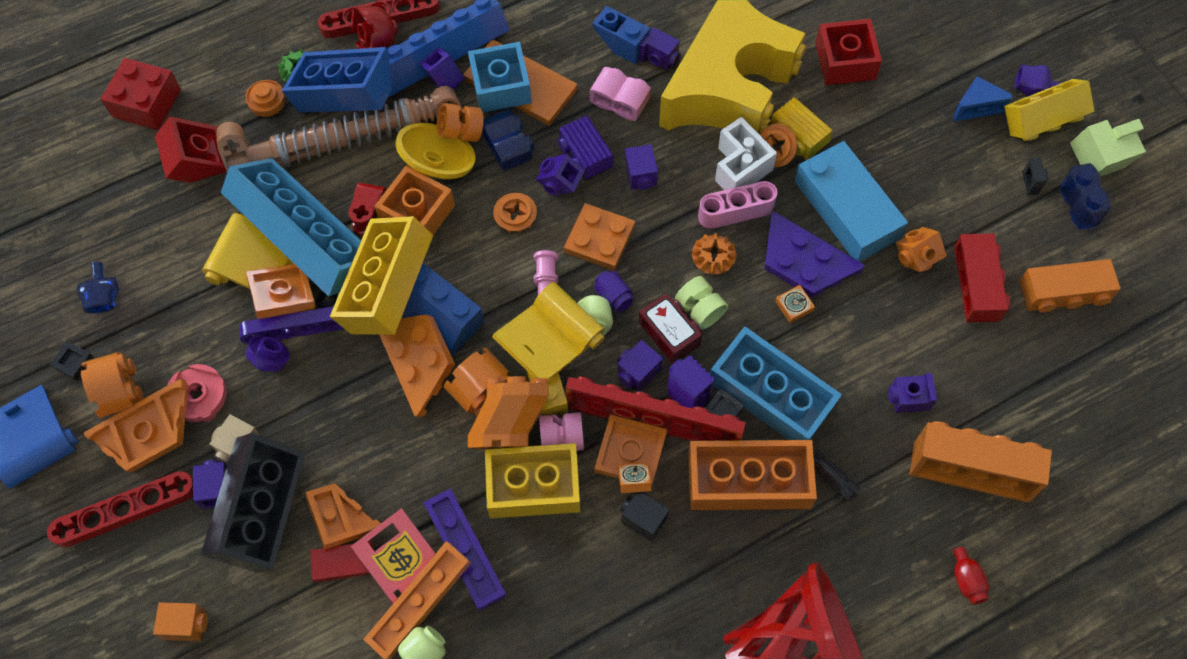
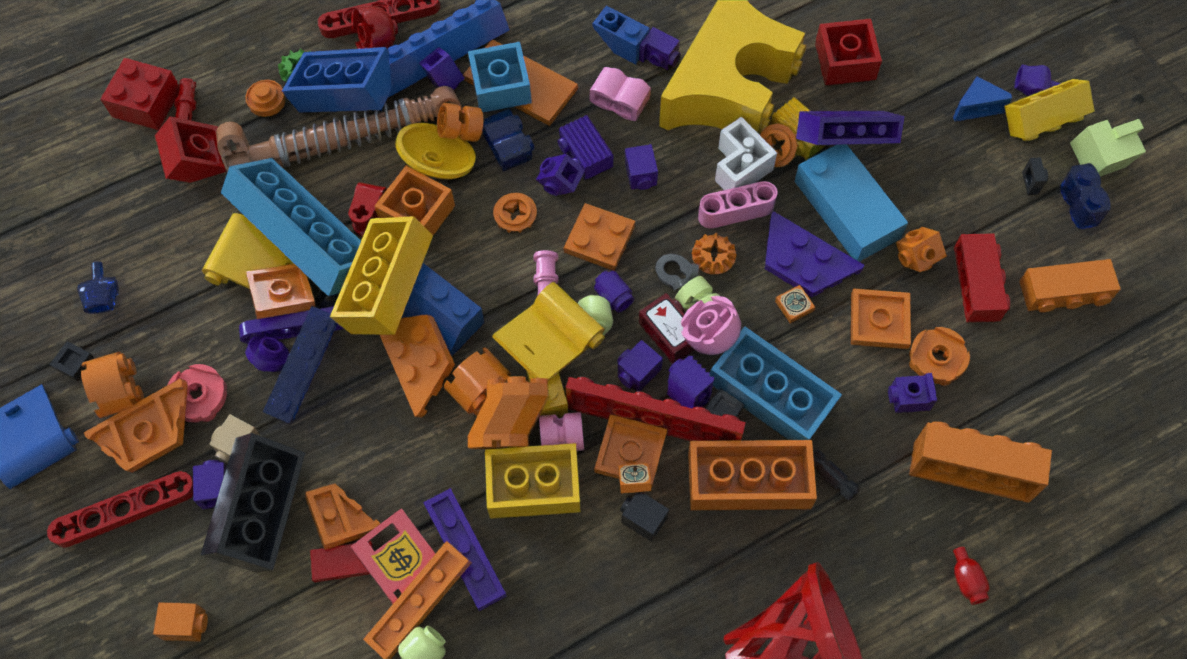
(185, 101): none -> red pin
(301, 365): none -> clear blue plate
(673, 281): none -> dark grey piece
(711, 326): none -> bright pink cylinder
(849, 127): none -> dark purple brick
(880, 319): none -> orange plate
(954, 351): none -> orange plate

